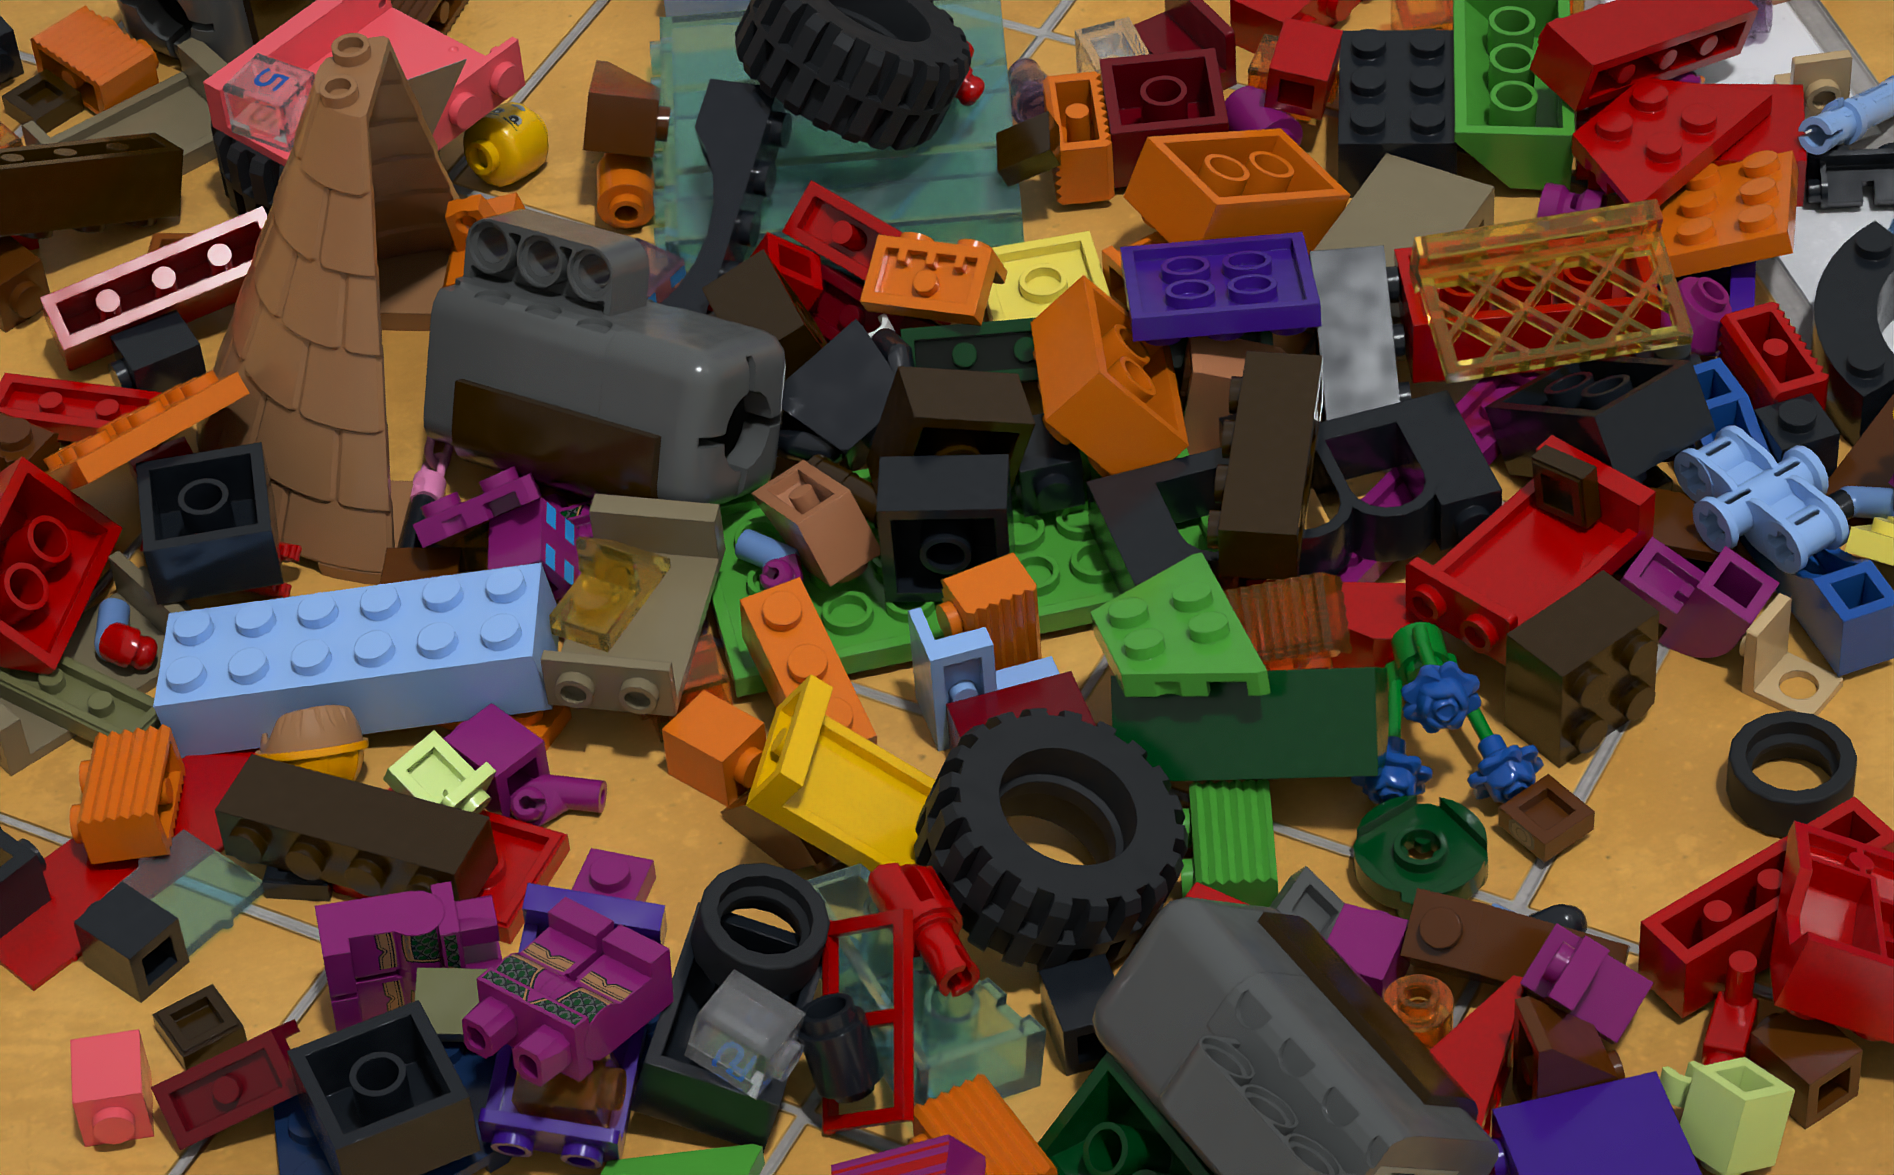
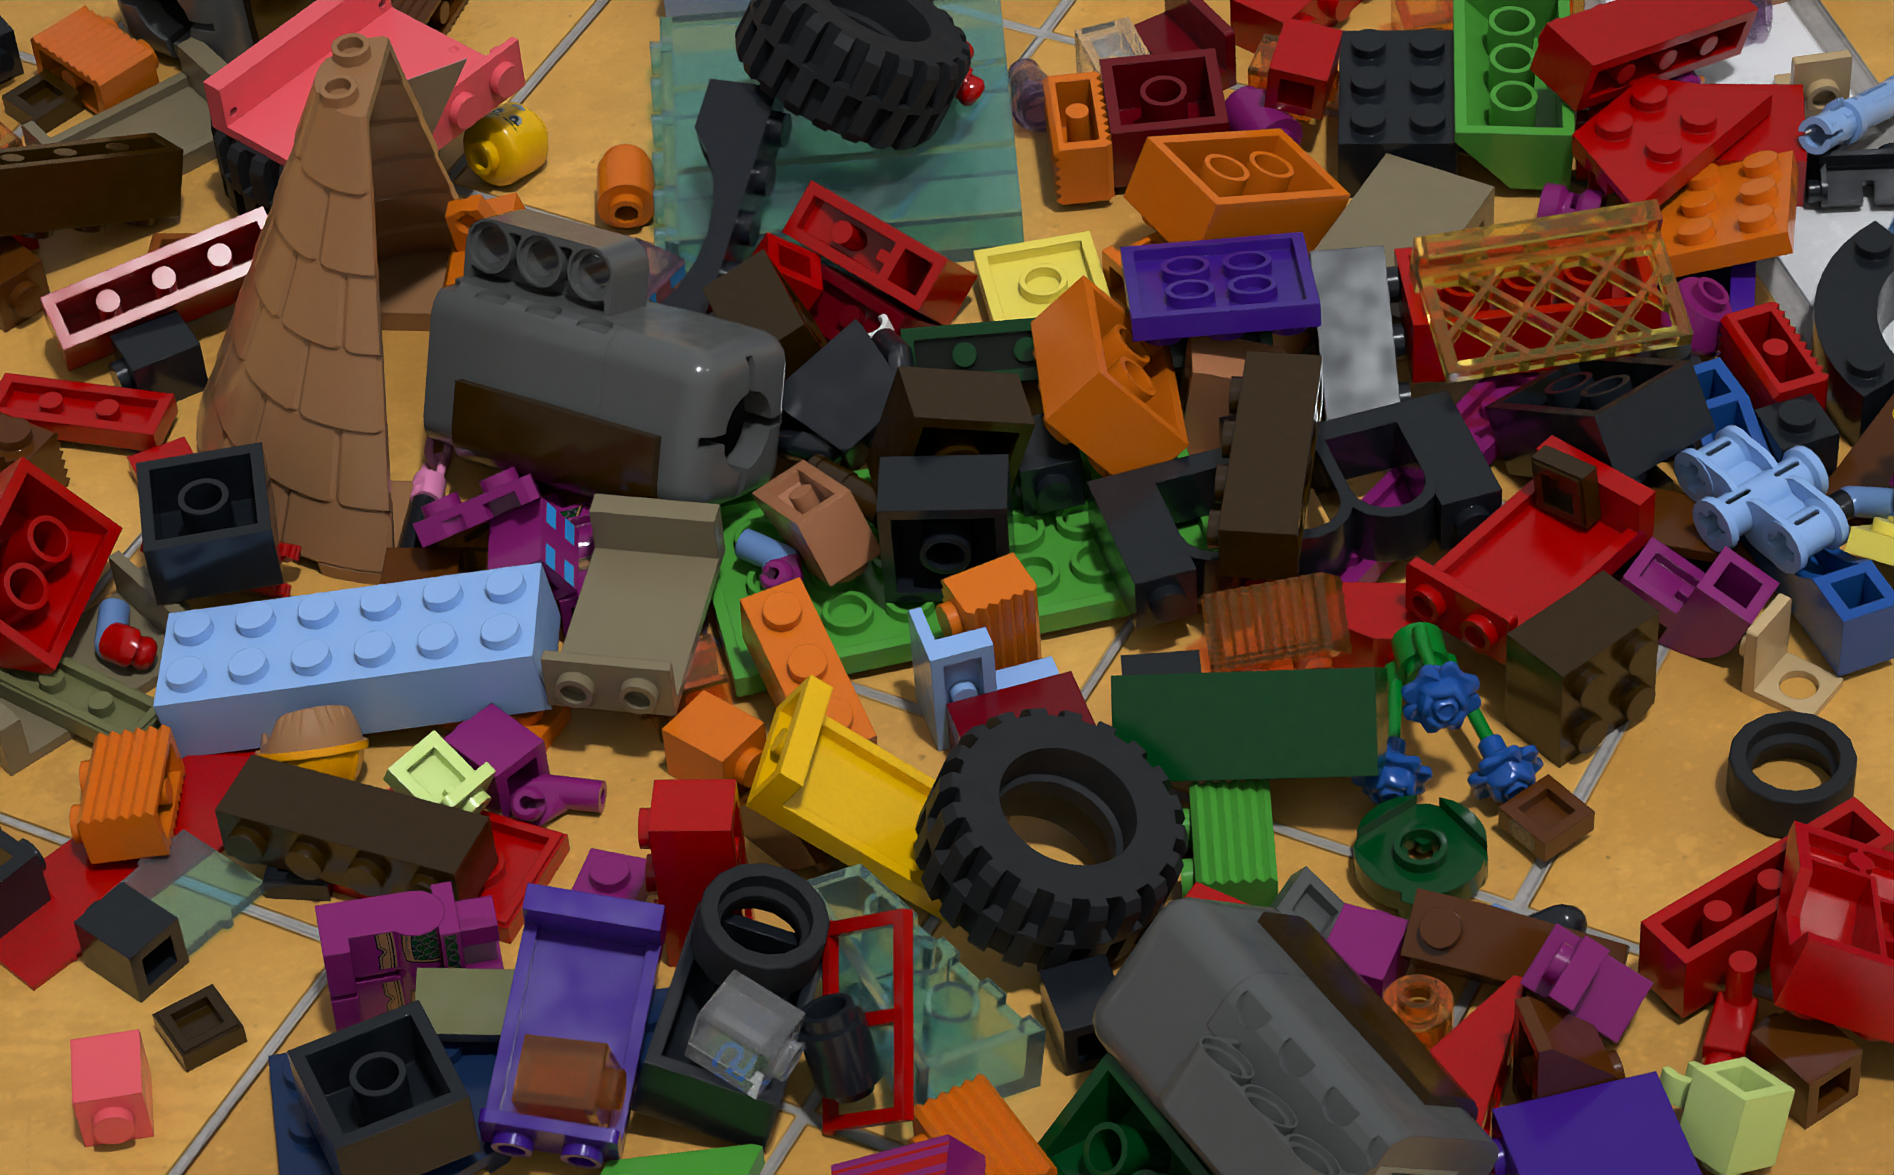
(143, 428): orange plate -> none
(228, 1087): dark red panel -> none
(267, 100): clear brick -> none
(569, 995): magenta hips -> none
(607, 593): clear yellow slope -> none
(623, 113): reddish brown slope -> none
(692, 839): none -> red brick
(931, 278): orange bracket -> none
(934, 922): red arm -> none
(1028, 149): dark brown tile -> none
(1177, 636): bright green wing -> none

